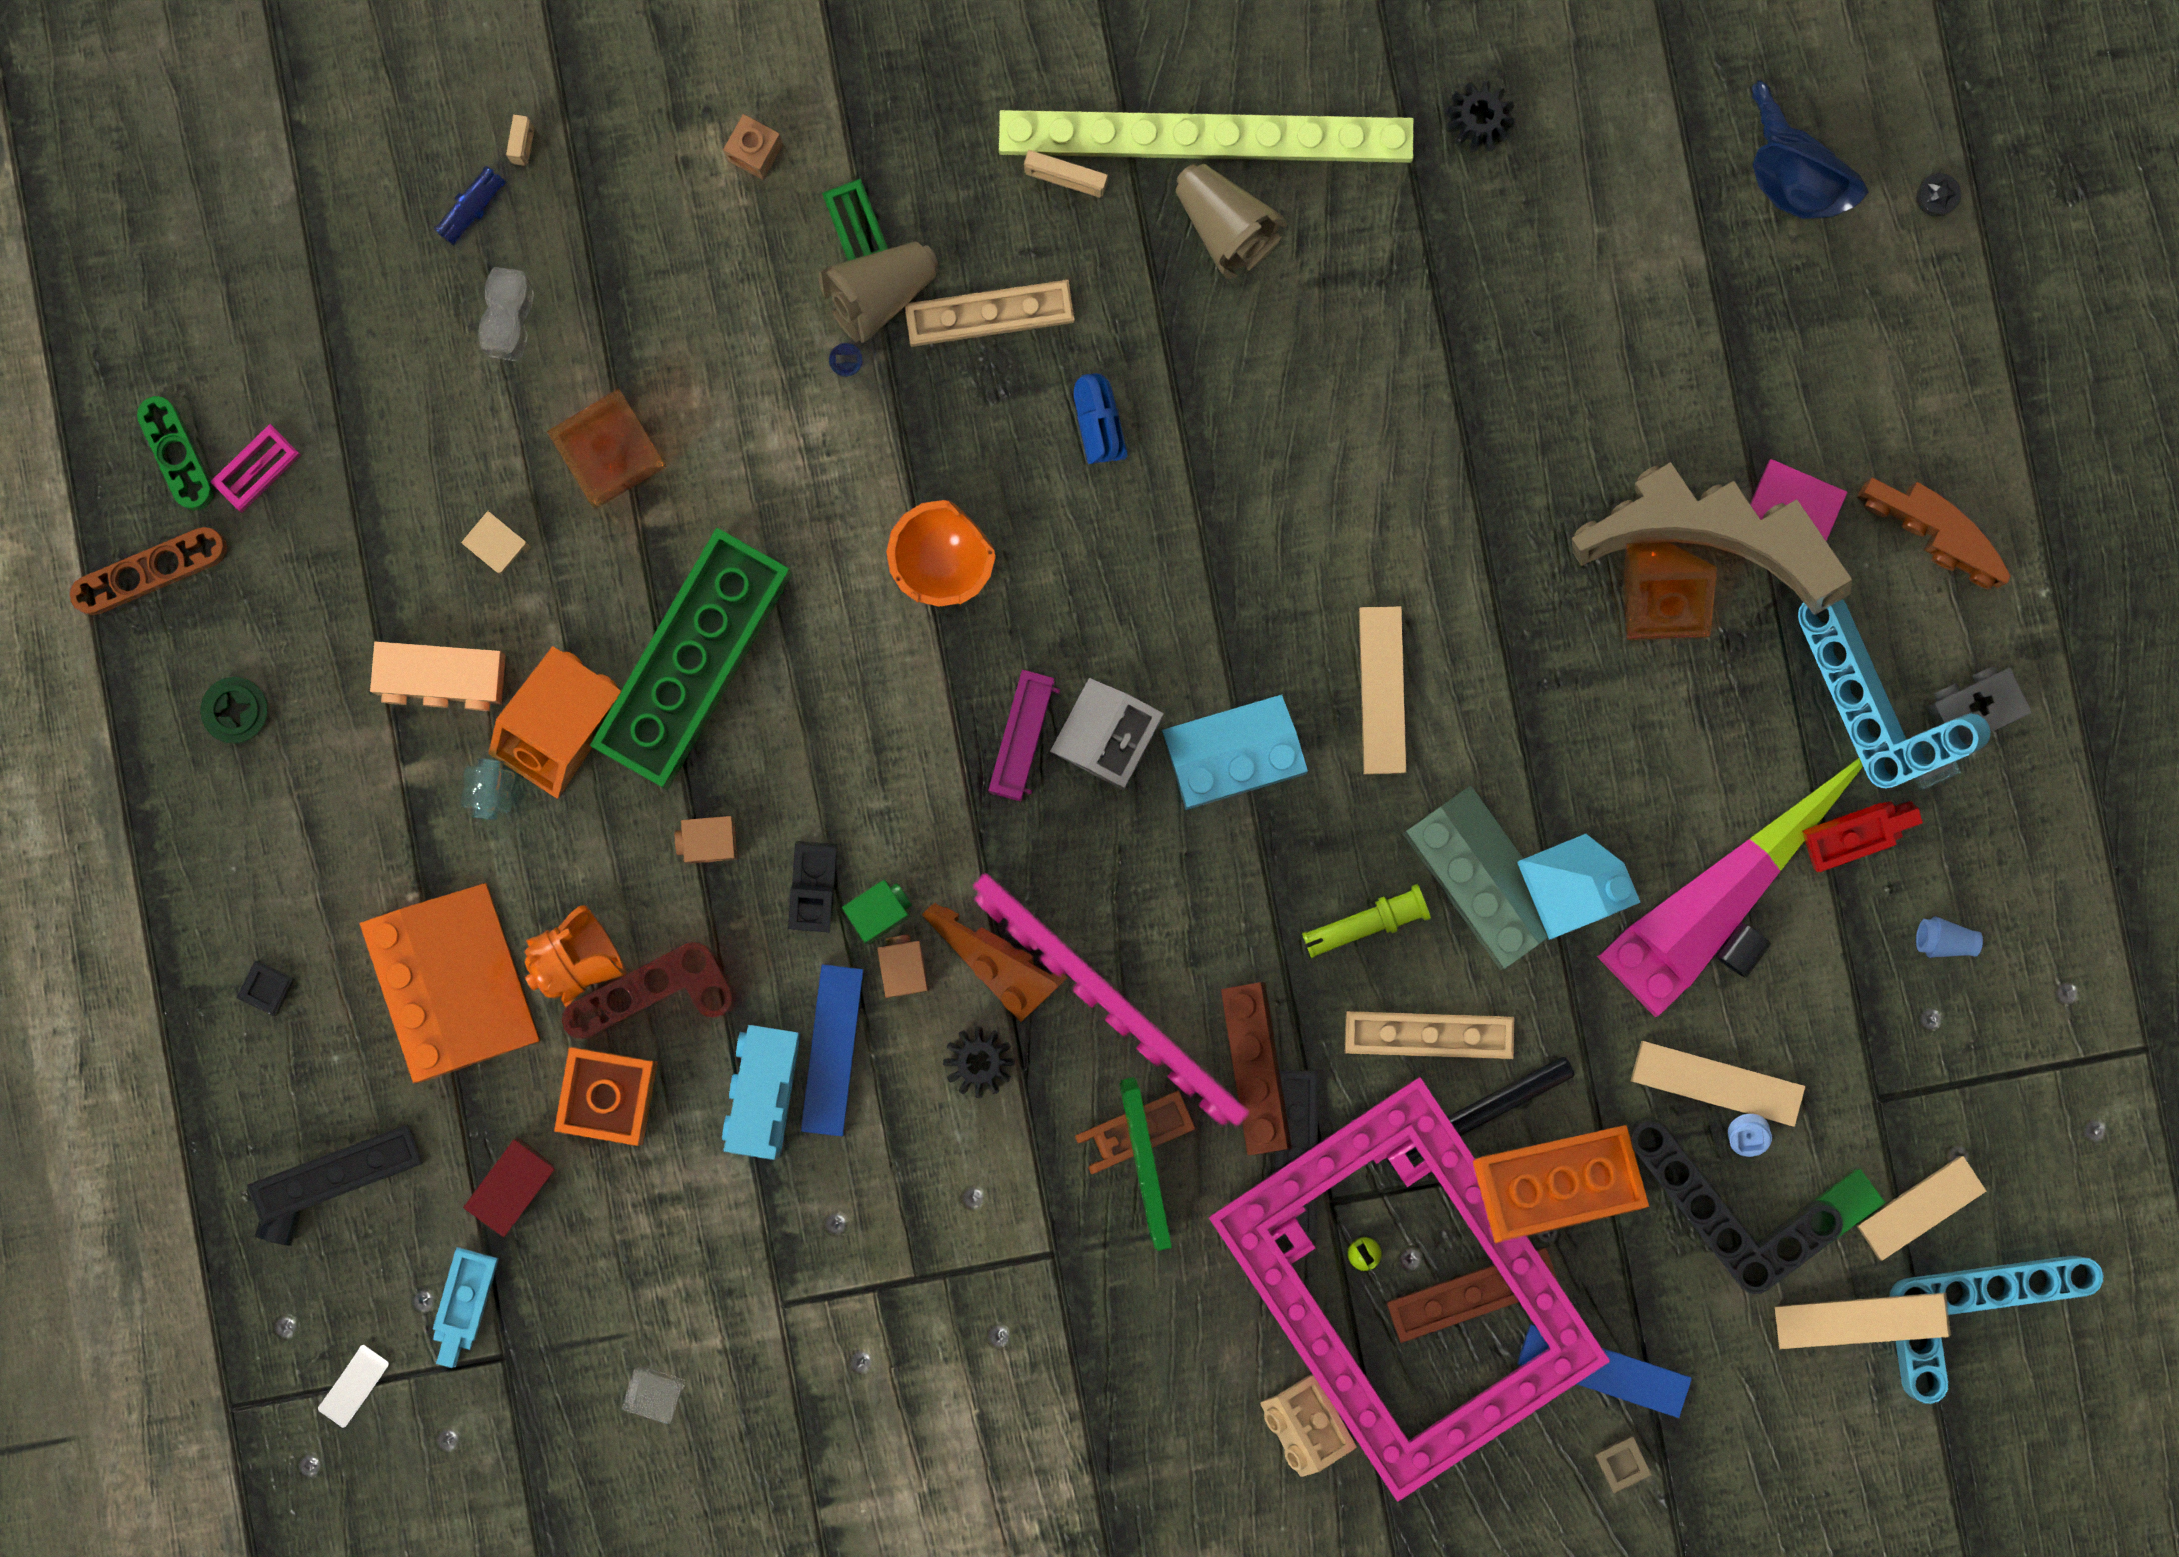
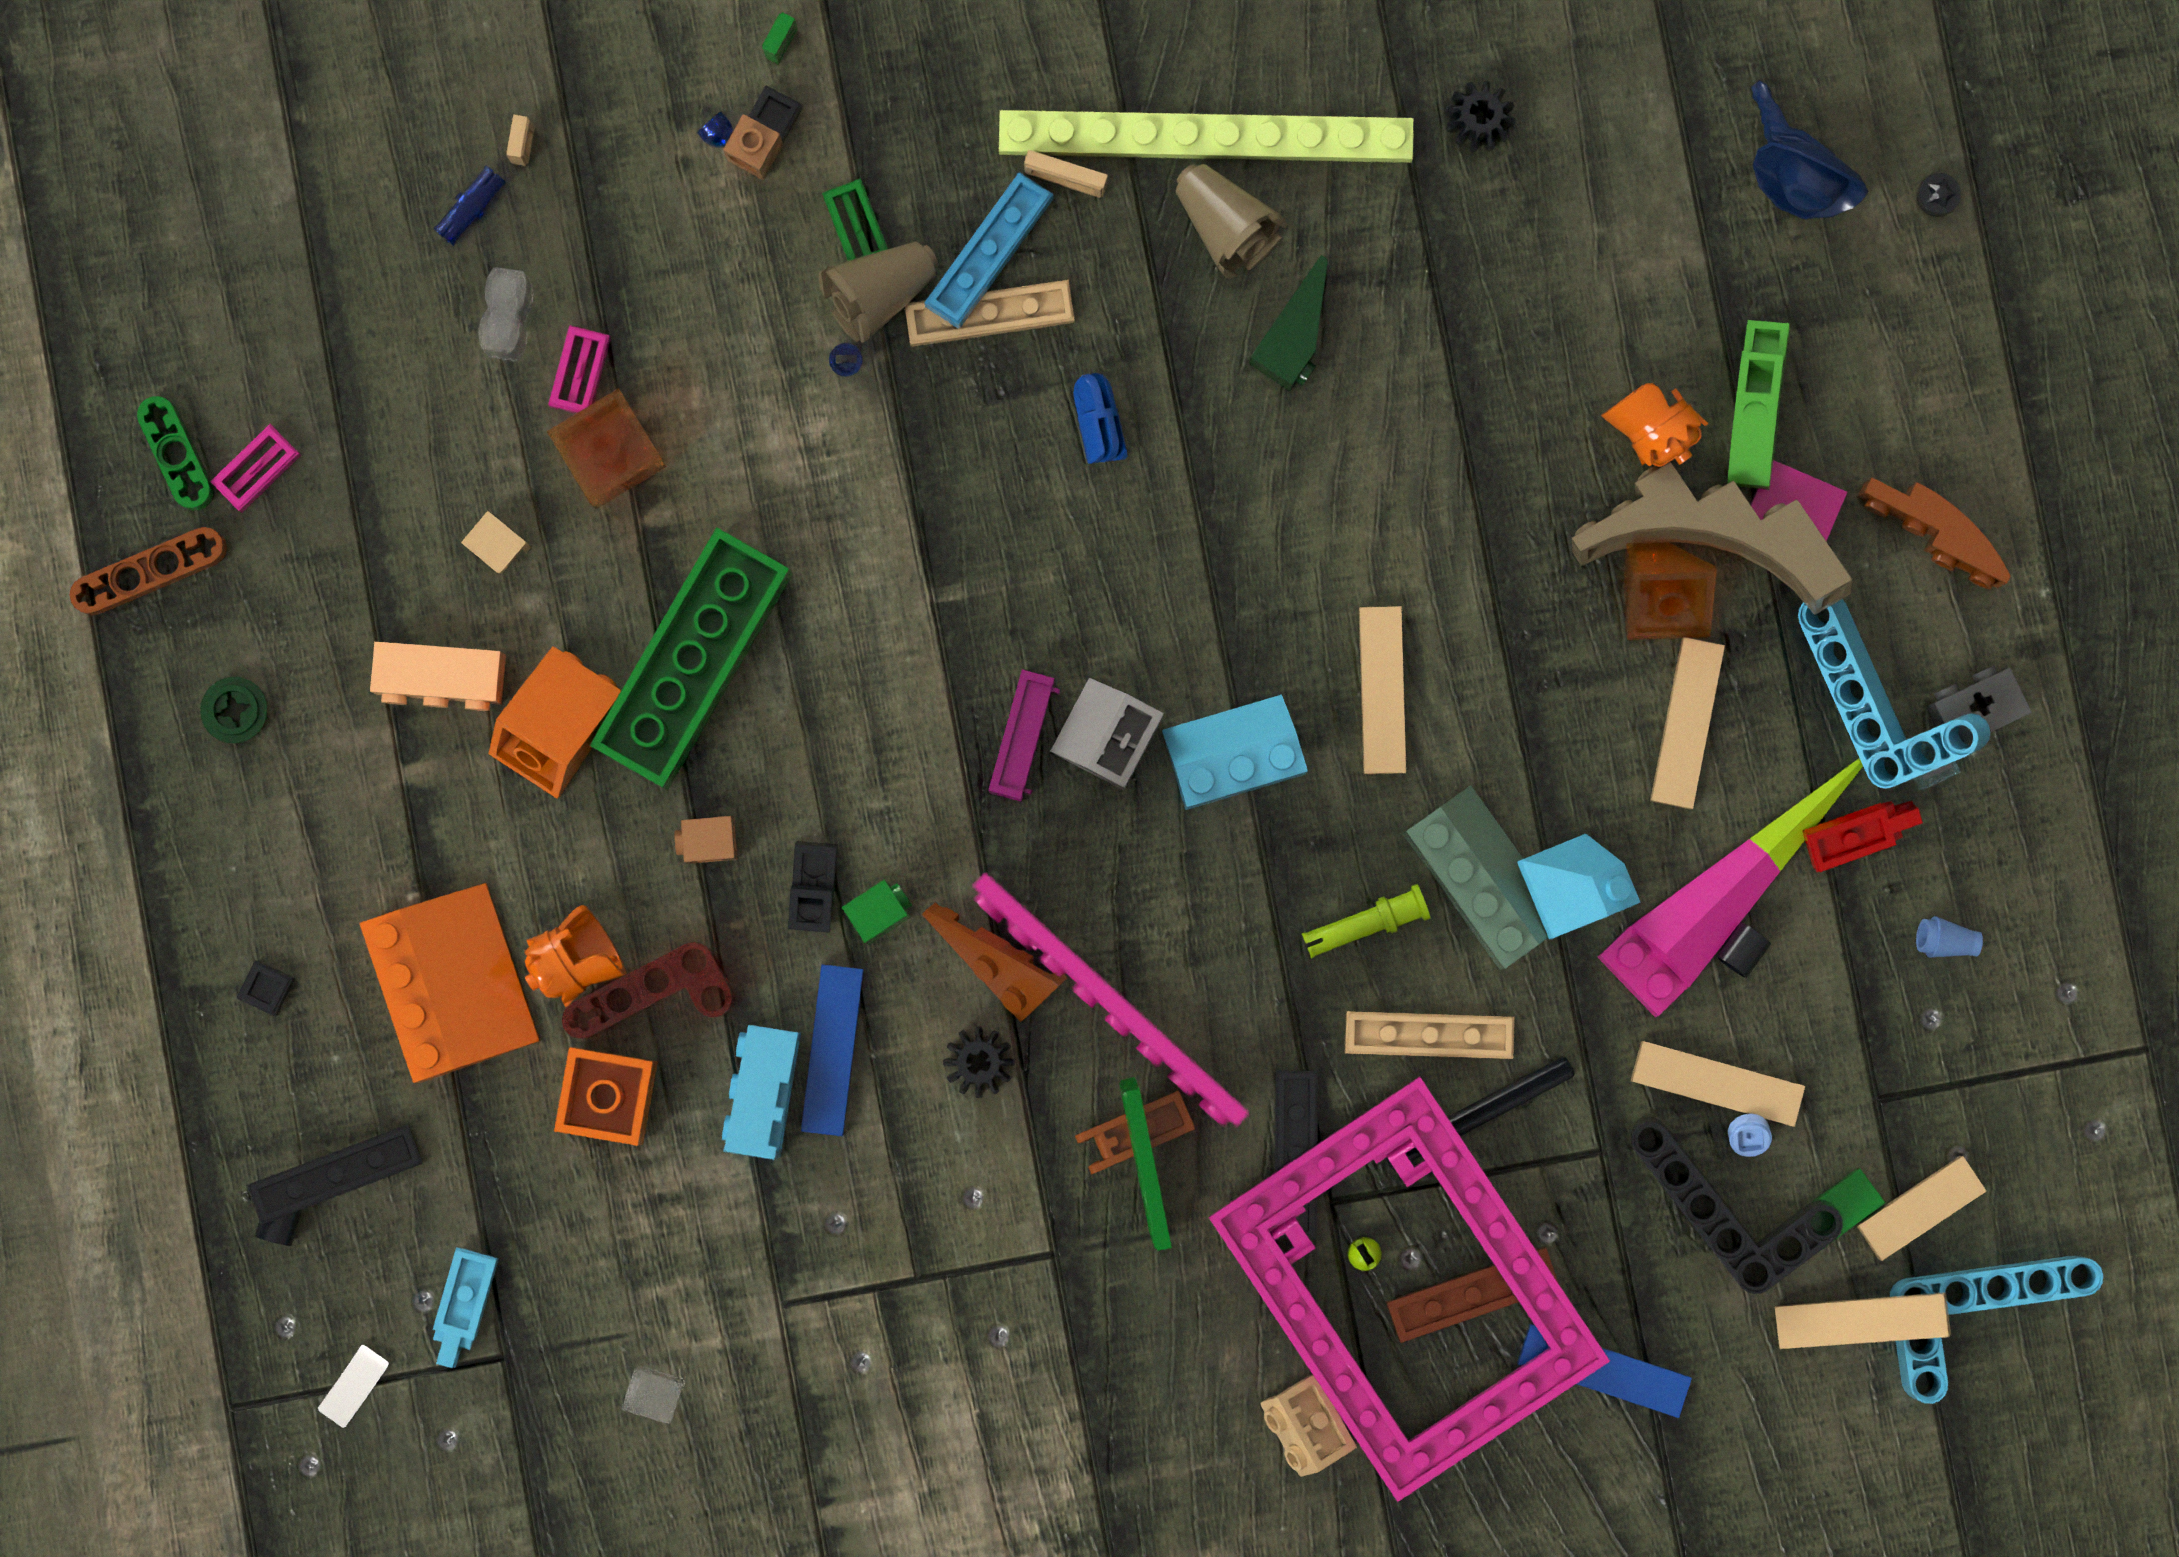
(487, 789): clear light blue piece -> none
(509, 1186): dark red brick -> none
(565, 360): none -> dark pink tile
(716, 131): none -> clear blue hinge
(776, 111): none -> black tile
(779, 37): none -> green tile
(902, 967): medium nougat brick -> none
(939, 554): orange cylinder -> none
(989, 250): none -> dark azure tile
(1256, 1068): copper plate -> none
(1292, 339): none -> dark green slope
(1560, 1183): orange plate -> none
(1622, 1464): dark tan plate -> none
(1654, 428): none -> orange hat
(1687, 723): none -> tan tile
(1758, 404): none -> bright green slope

